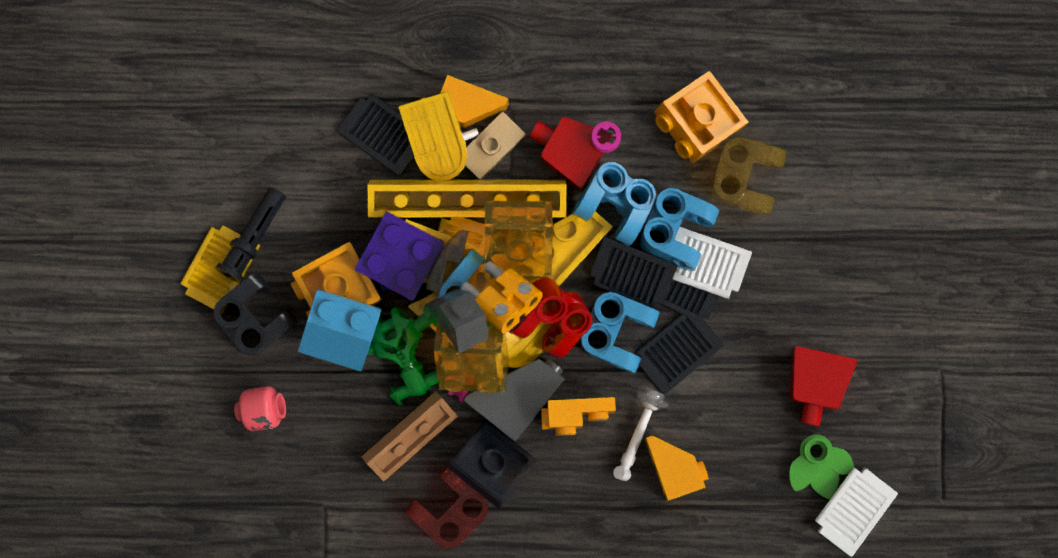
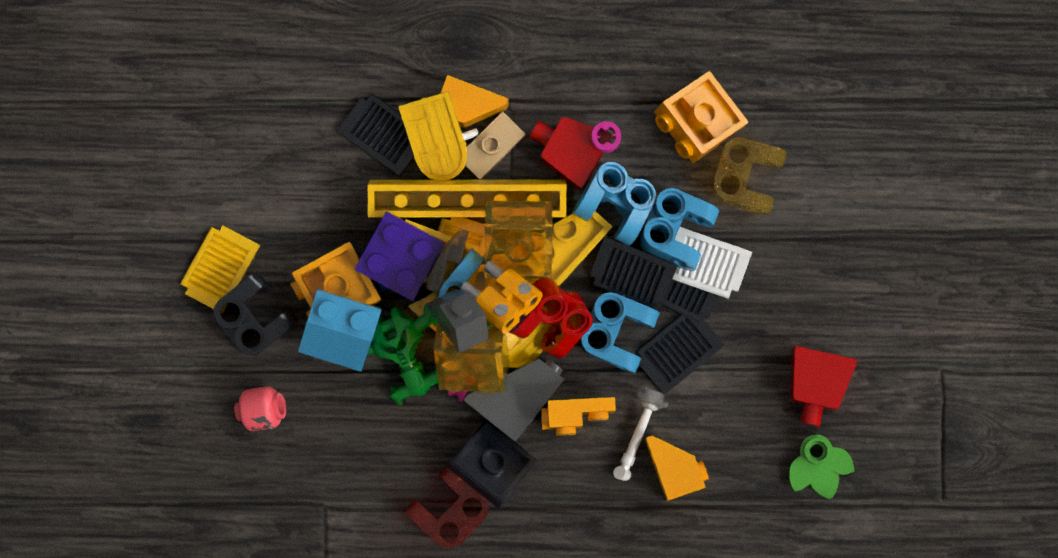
(244, 247): black pin -> none
(409, 436): medium nougat plate -> none
(855, 510): white window -> none

